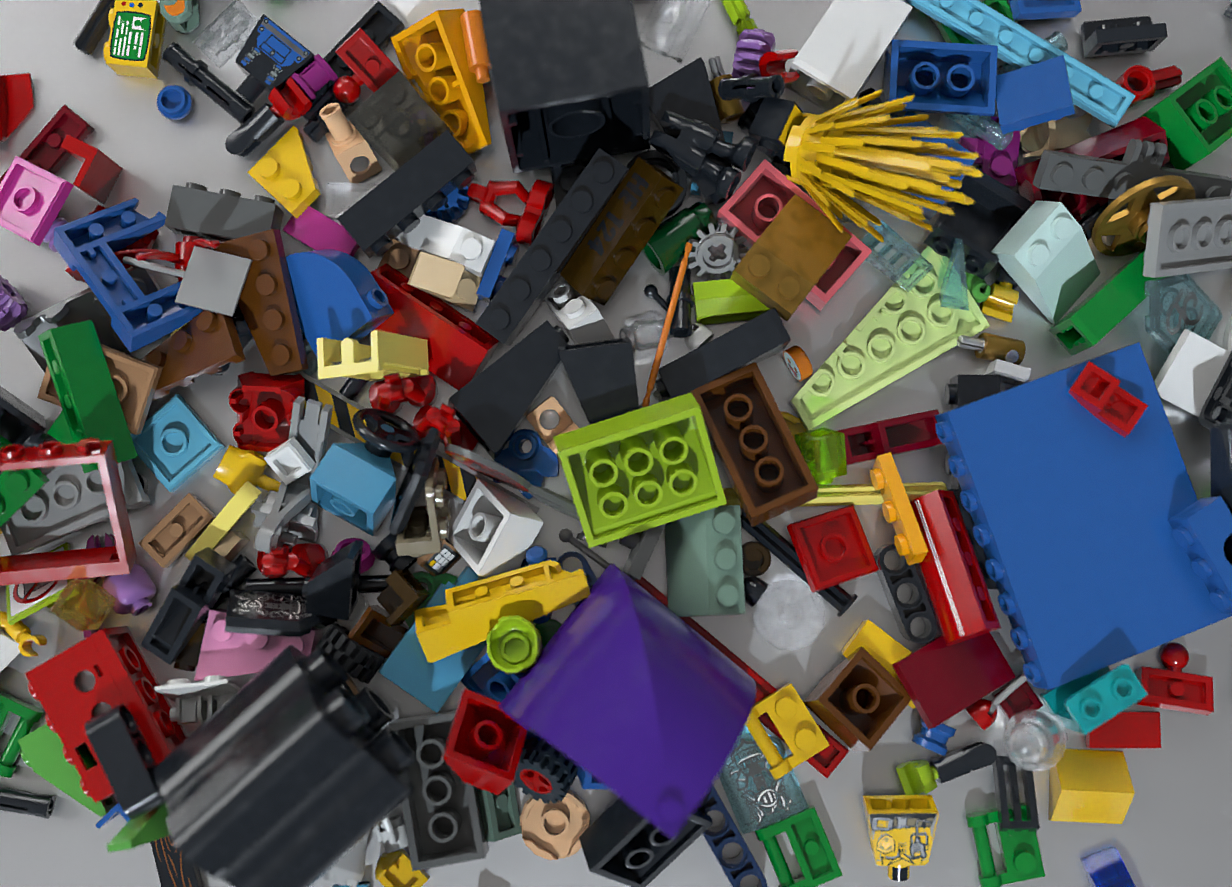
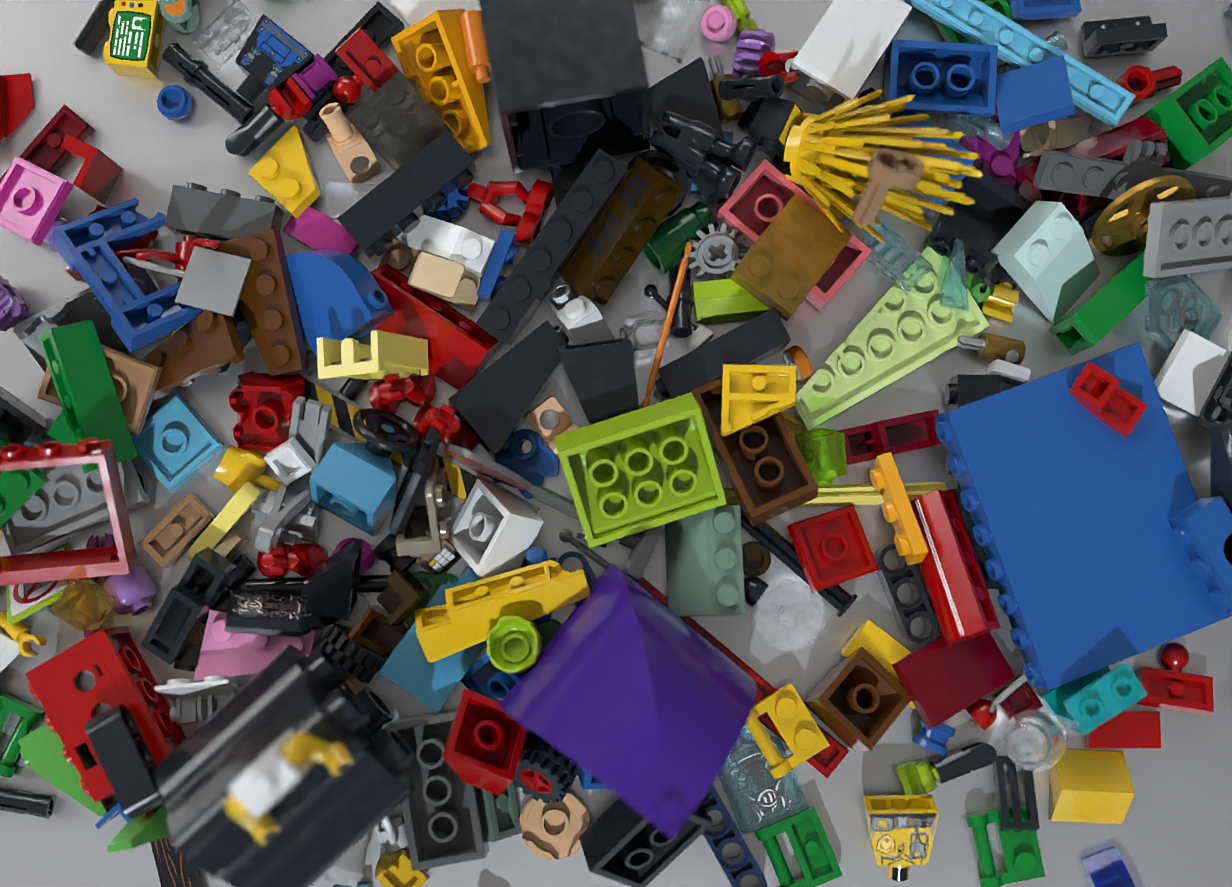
(274, 774): none -> torso
(718, 22): none -> bright pink tile
(754, 394): none -> yellow wing
(886, 171): none -> medium nougat piece

